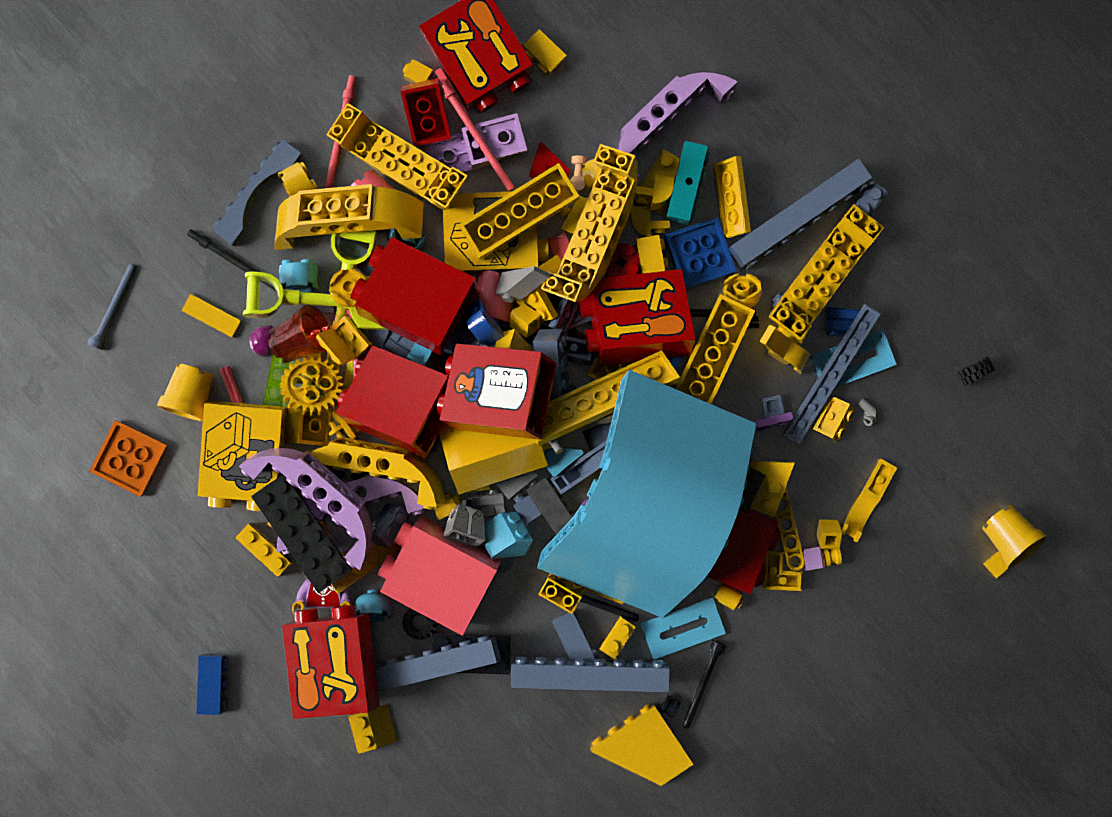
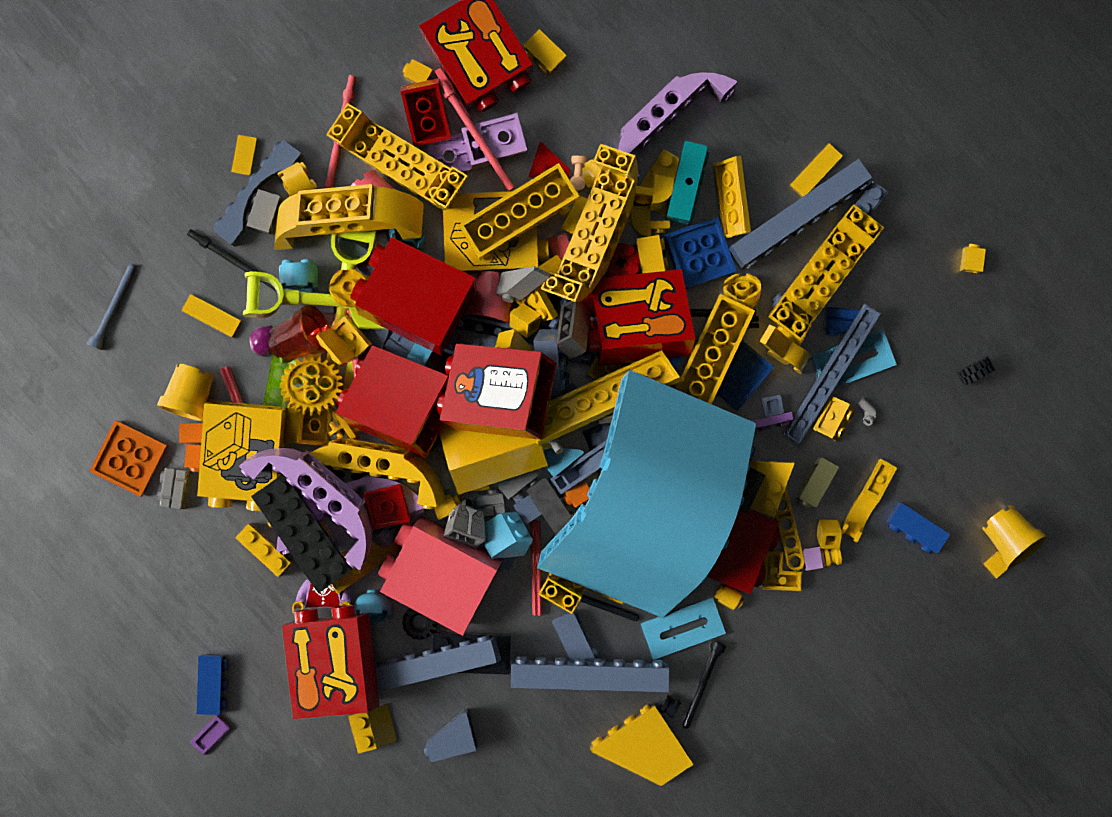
(174, 488): none -> light grey brick
(190, 432): none -> orange brick
(192, 457): none -> orange brick
(210, 734): none -> medium lavender tile
(244, 155): none -> yellow tile
(263, 211): none -> light grey brick
(387, 506): none -> red plate
(452, 739): none -> sand blue slope
(481, 324): blue brick -> none
(537, 600): none -> coral axle
(573, 329): none -> flat silver brick
(577, 494): none -> orange brick
(617, 637): yellow brick -> none
(743, 376): none -> blue plate
(816, 170): none -> yellow tile
(816, 483): none -> olive window
(917, 529): none -> blue brick
(972, 259): none -> yellow brick

